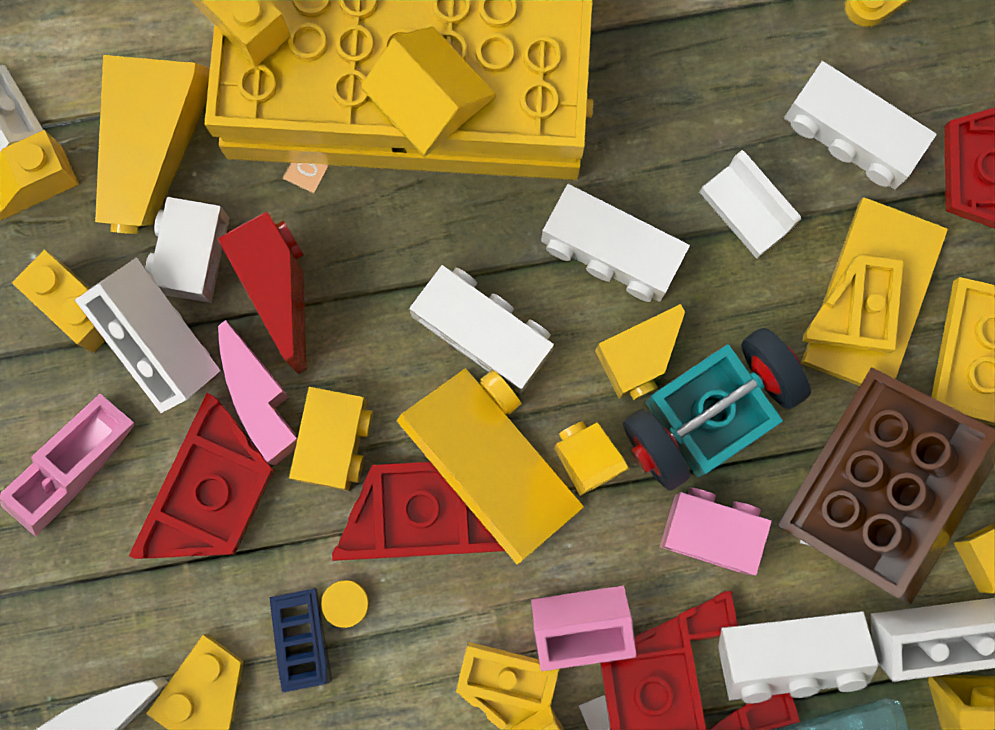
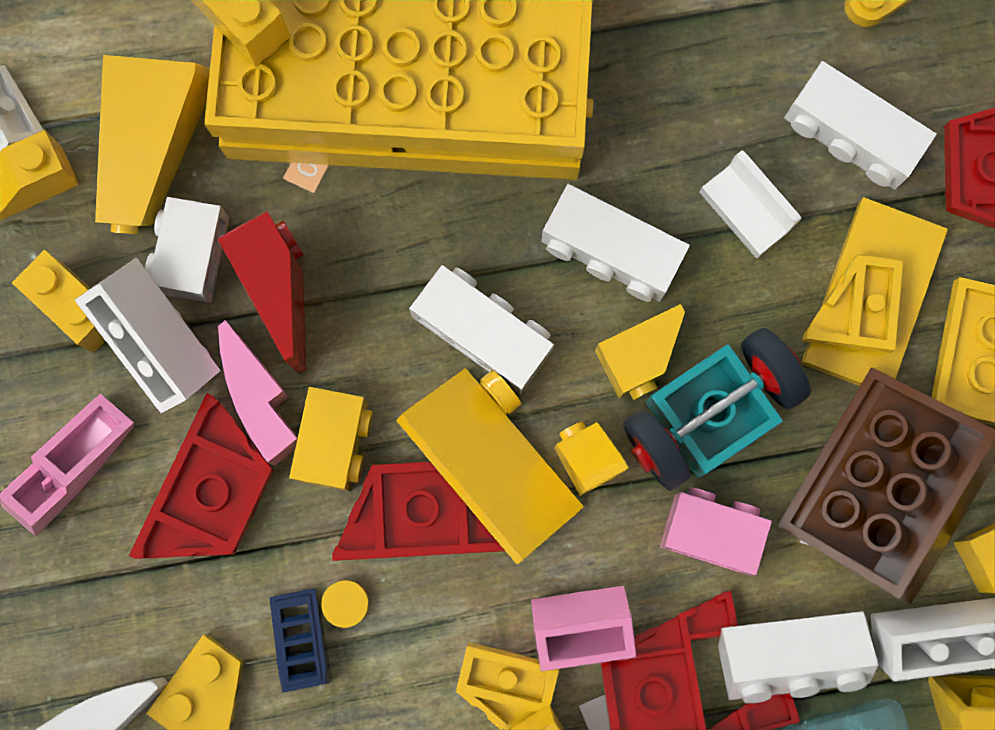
(425, 88): yellow slope -> none

